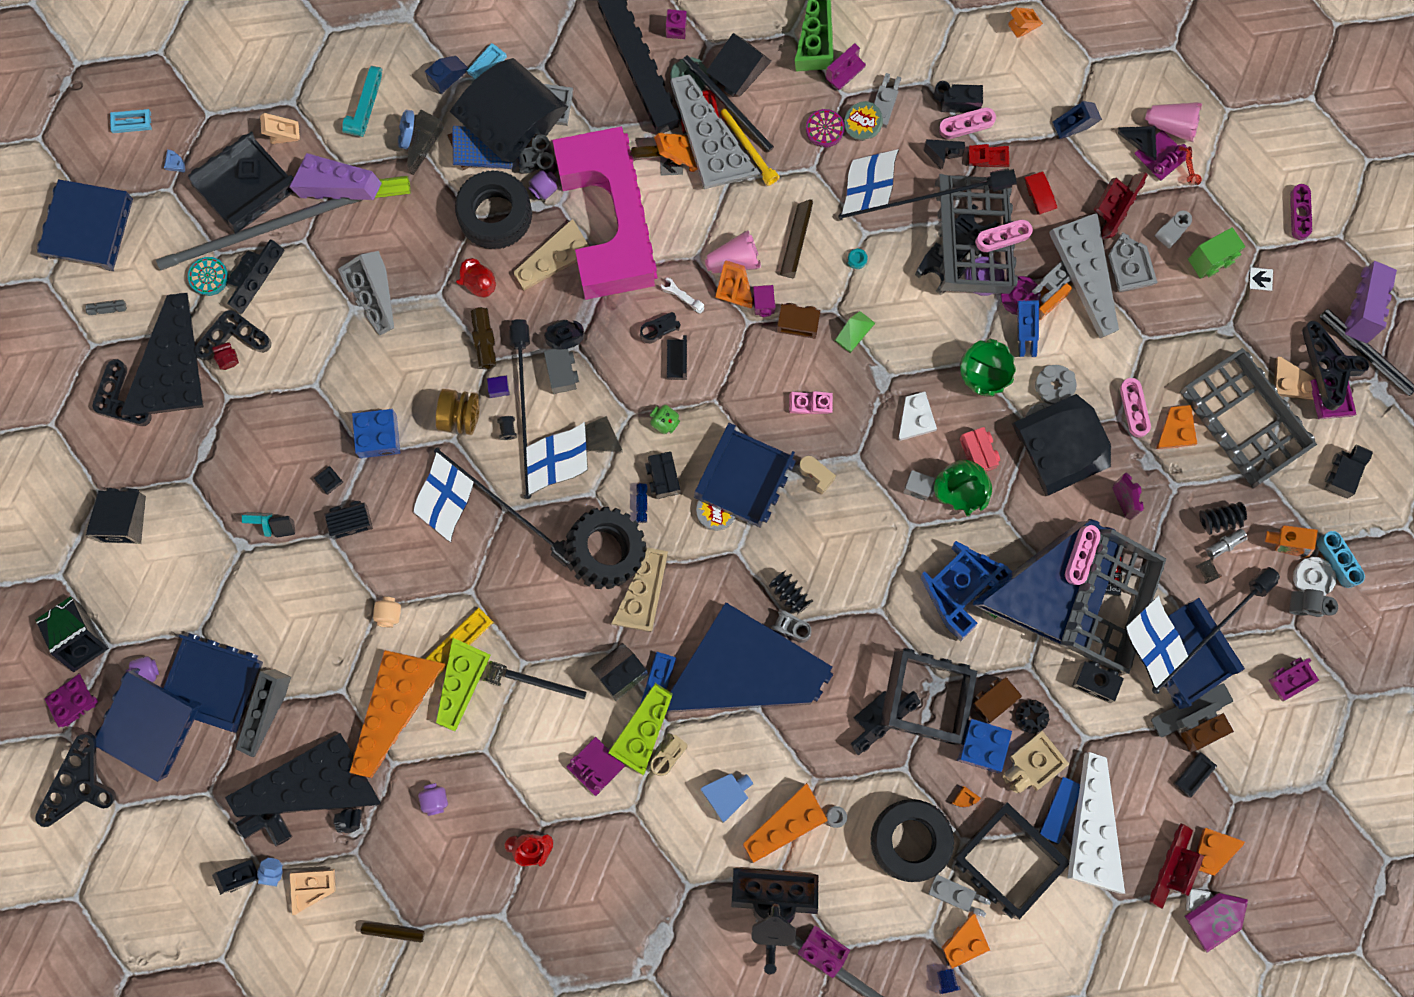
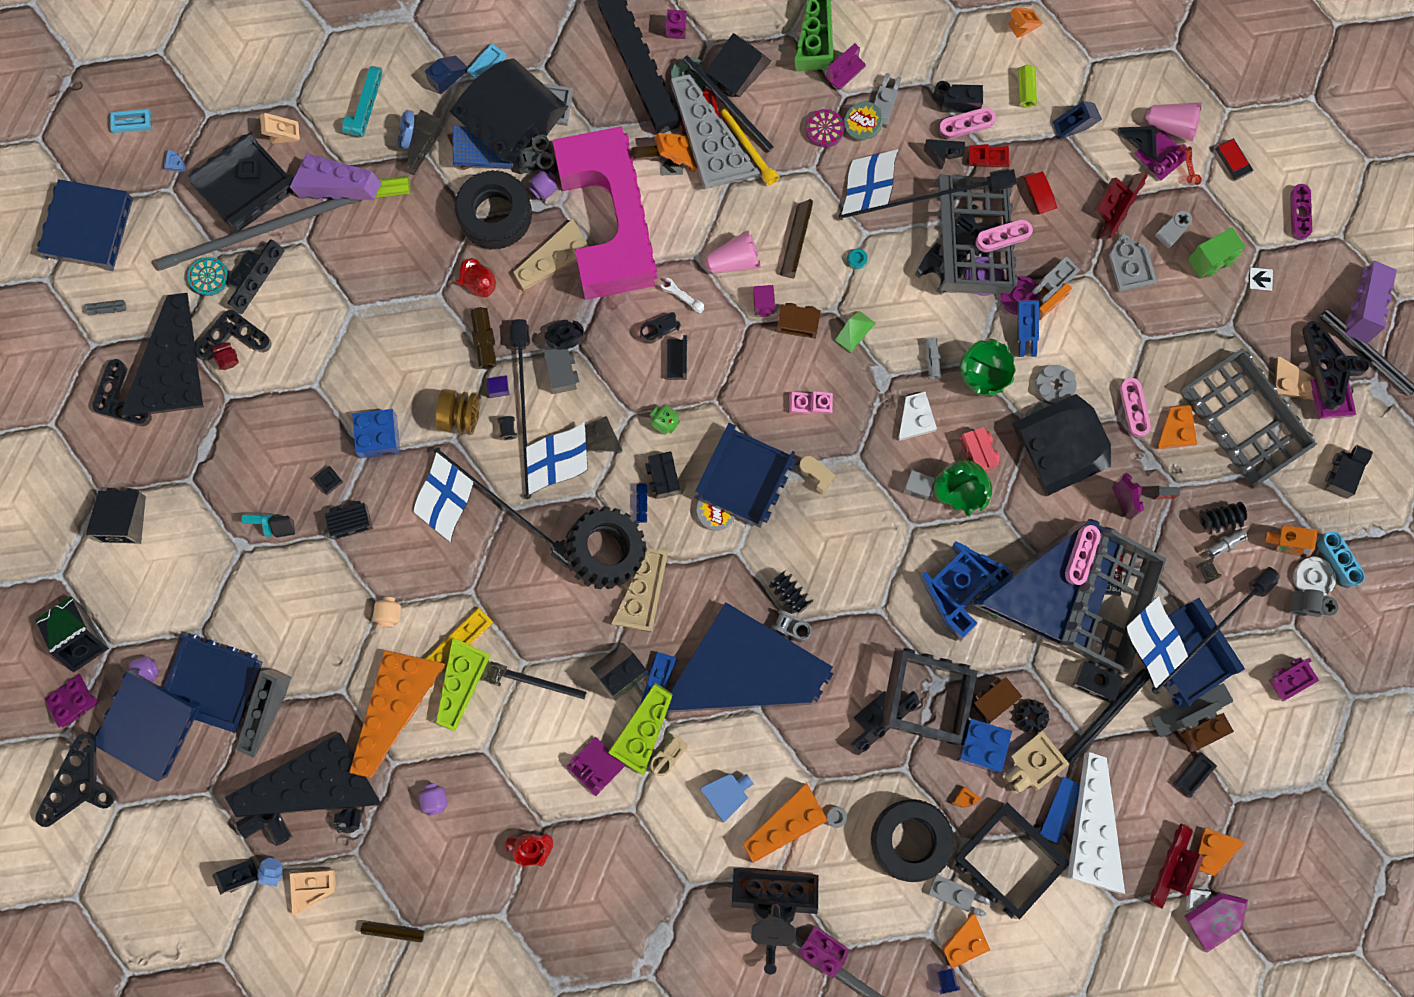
(369, 283): light grey wedge -> none
(734, 285): orange wing -> none
(933, 358): none -> light grey pin
(1027, 86): none -> lime axle
(1085, 260): light grey wing -> none
(1106, 716): none -> black axle
(1166, 493): none -> dark grey tile
(1234, 159): none -> tile

